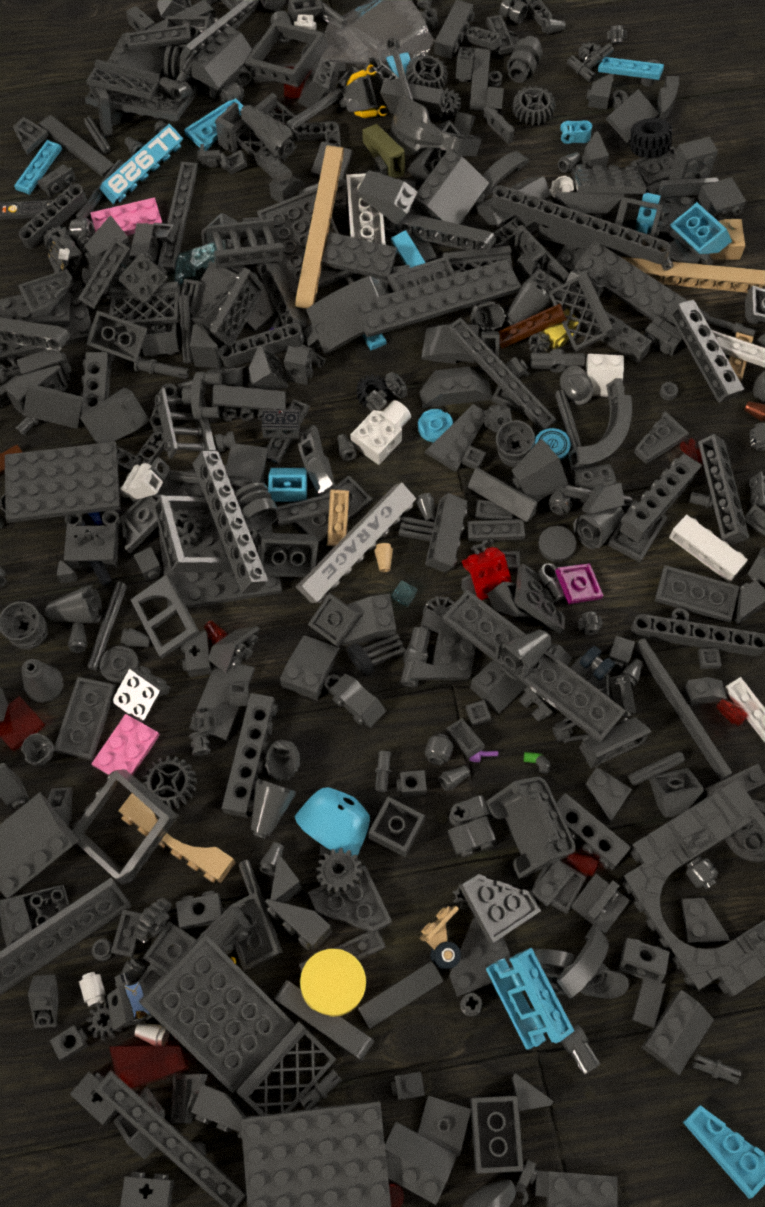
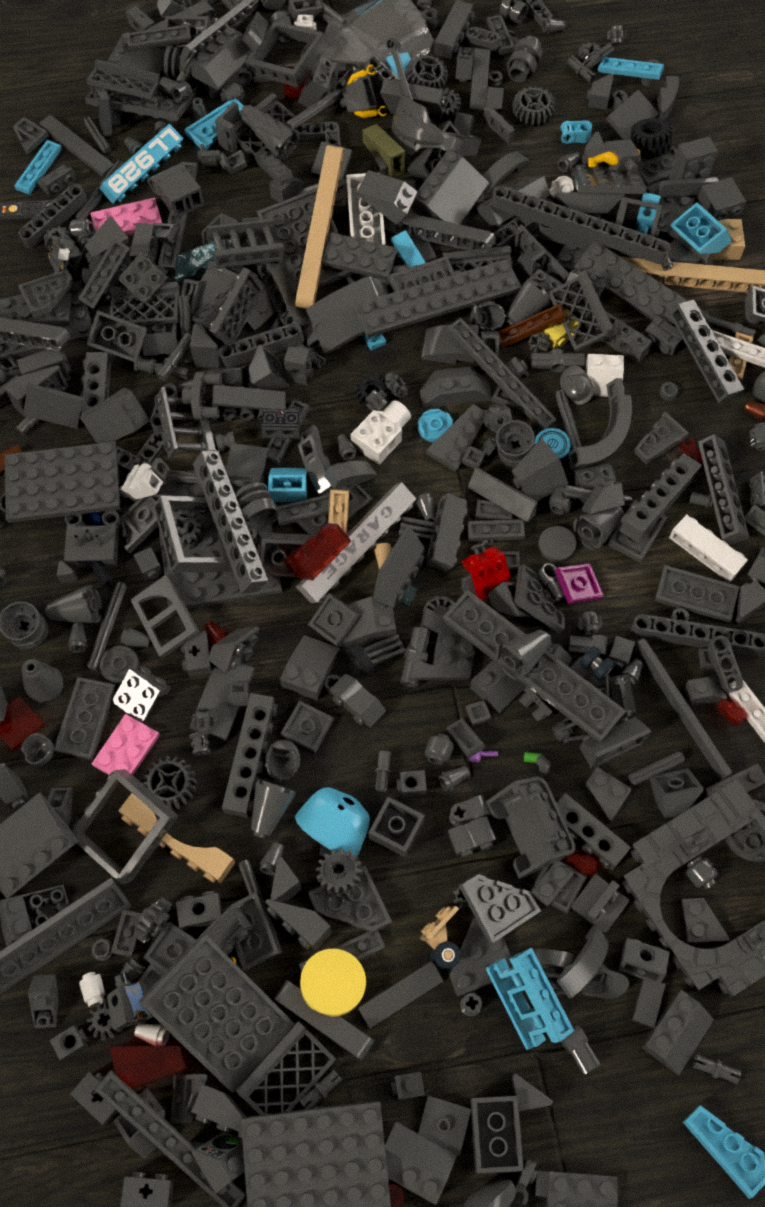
(171, 362): none -> dark grey pin
(177, 190): none -> dark grey piece
(198, 109): none -> dark grey cone
(221, 1160): none -> dark grey slope
(255, 31): none -> dark grey beam
(307, 726): none -> dark grey tile
(317, 552): none -> clear red wedge
(349, 474): none -> dark grey slope
(399, 569): none -> dark grey slope
(489, 446): none -> dark grey tile
(581, 645): none -> dark grey piece
(619, 154): none -> dark grey torso
(724, 674): none -> dark grey beam

